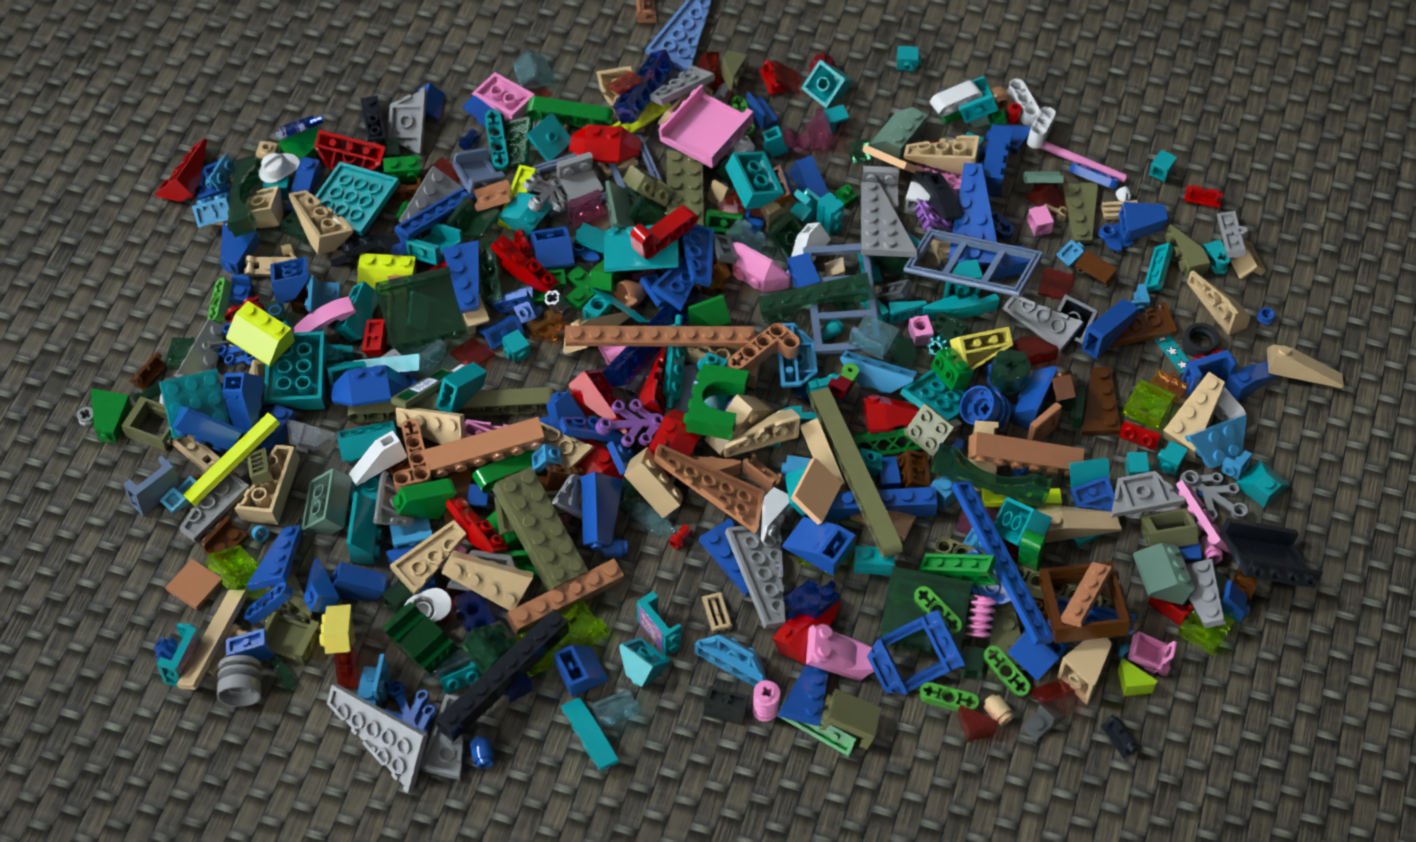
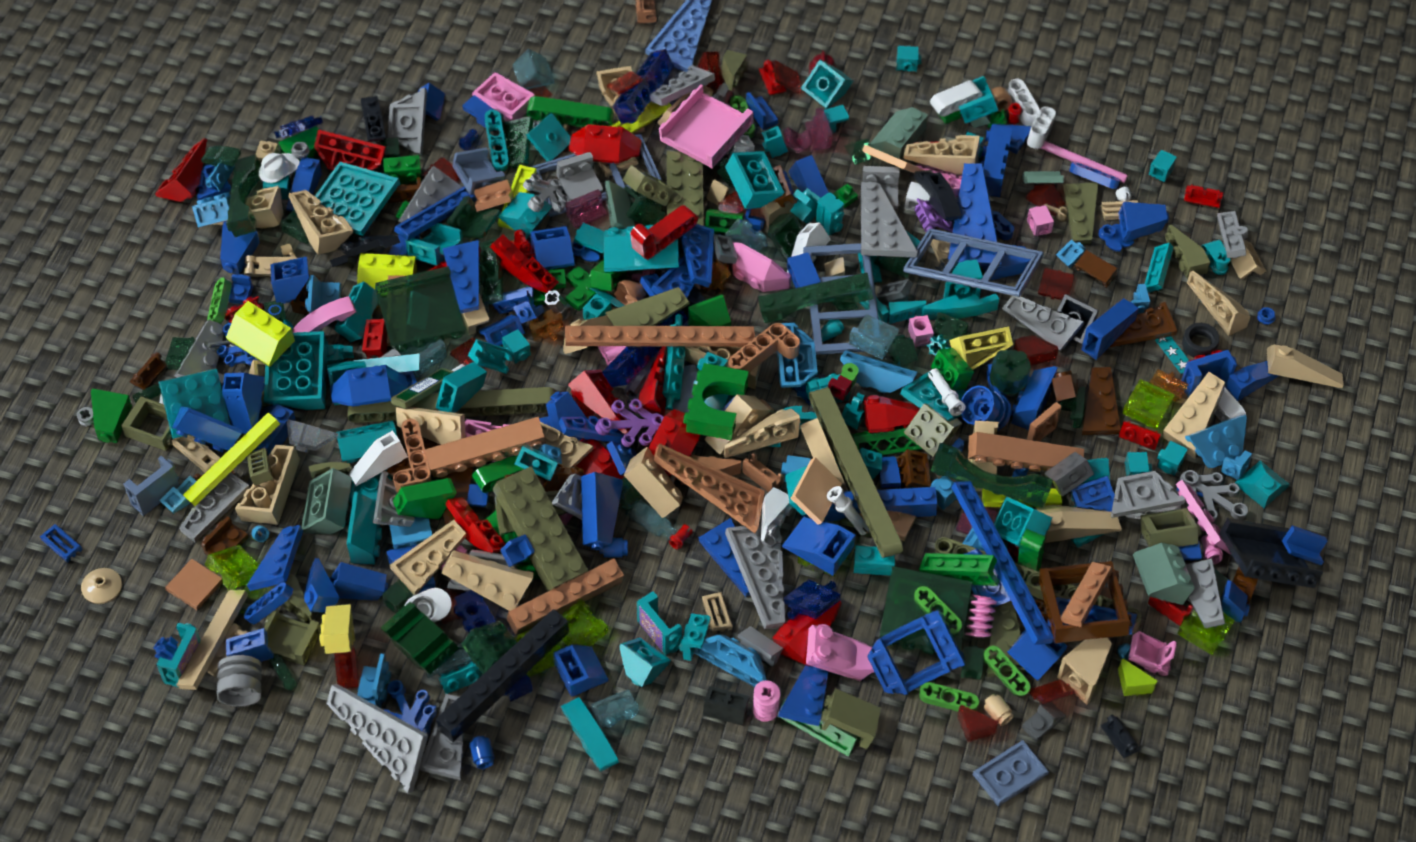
(71, 552): none -> blue tile
(102, 592): none -> tan dish
(221, 154): none -> clear green slope
(300, 150): none -> light grey plate
(318, 469): none -> olive slope
(490, 356): none -> teal hinge
(517, 550): none -> blue panel
(541, 463): none -> teal slope
(649, 310): none -> olive wing
(694, 634): none -> teal bracket
(766, 648): none -> light grey panel
(844, 505): none -> white pin
(852, 413): none -> teal plate
(949, 397): none -> white pin
(1010, 773): none -> sand blue tile
(1069, 473): none -> flat silver panel
(1304, 544): none -> blue panel

